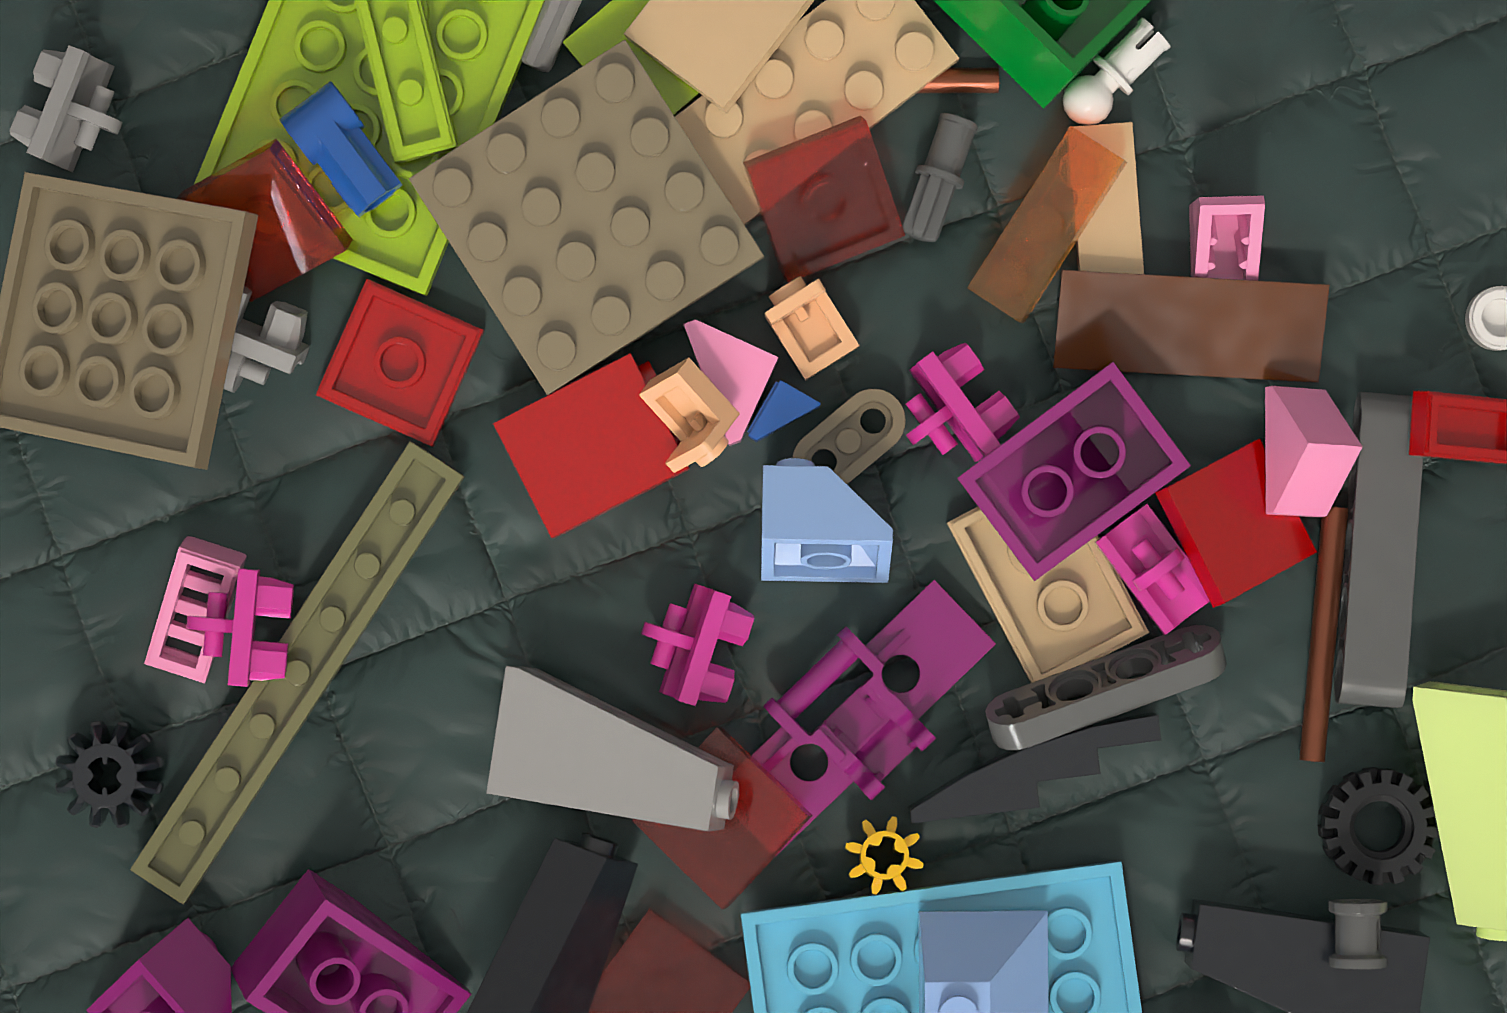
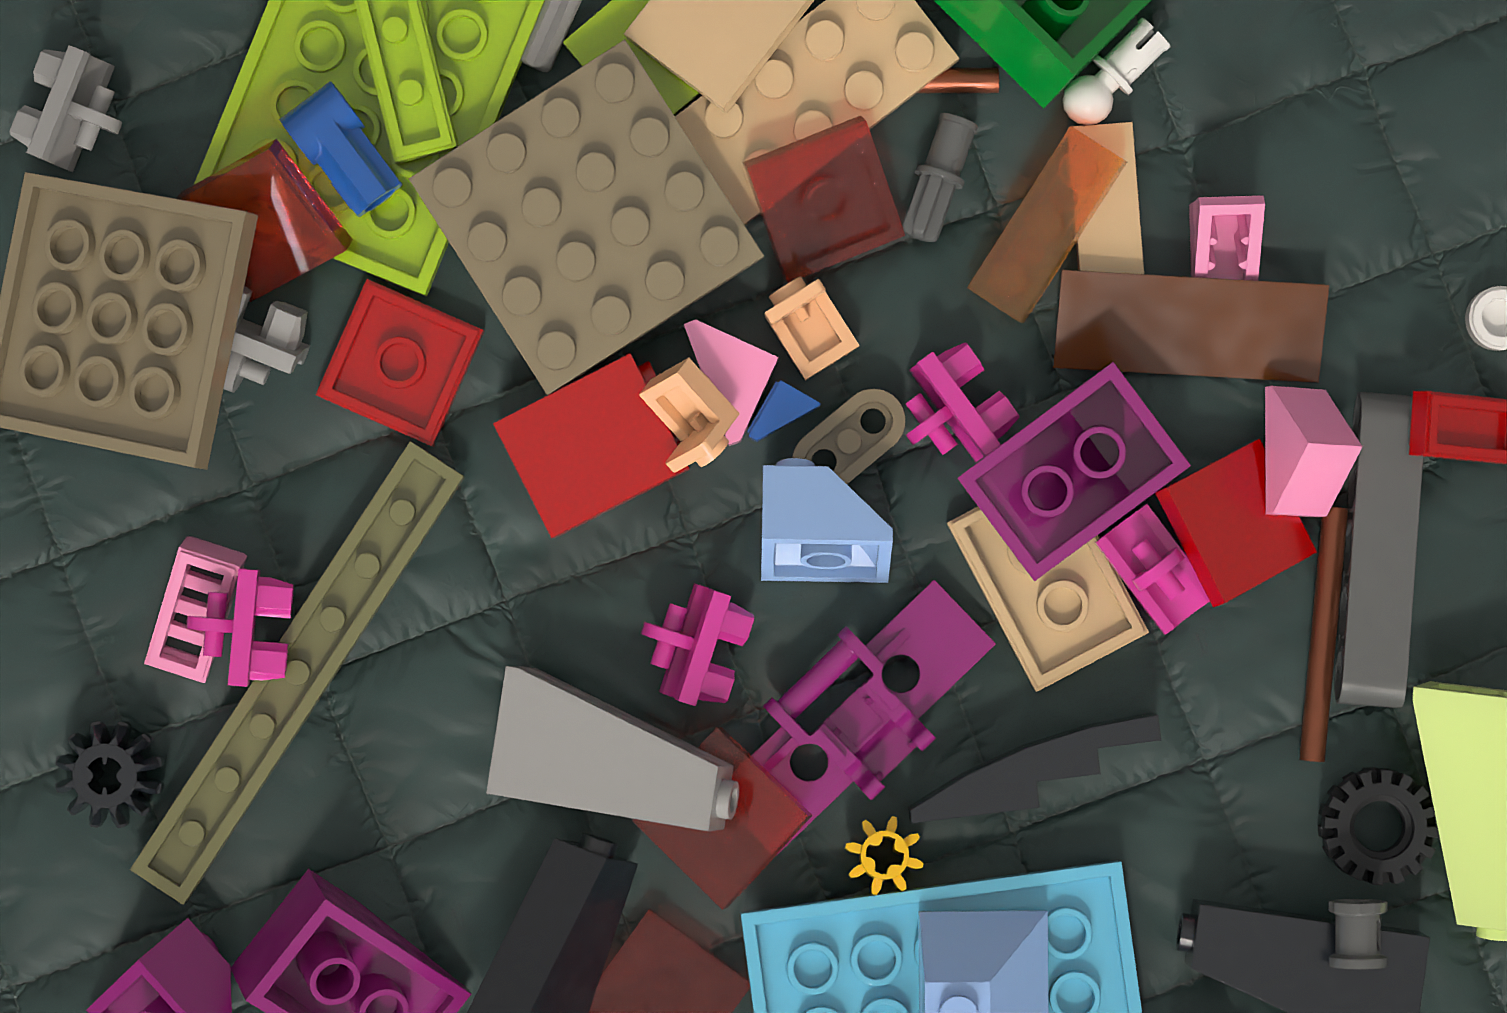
(1042, 710): dark grey beam -> none

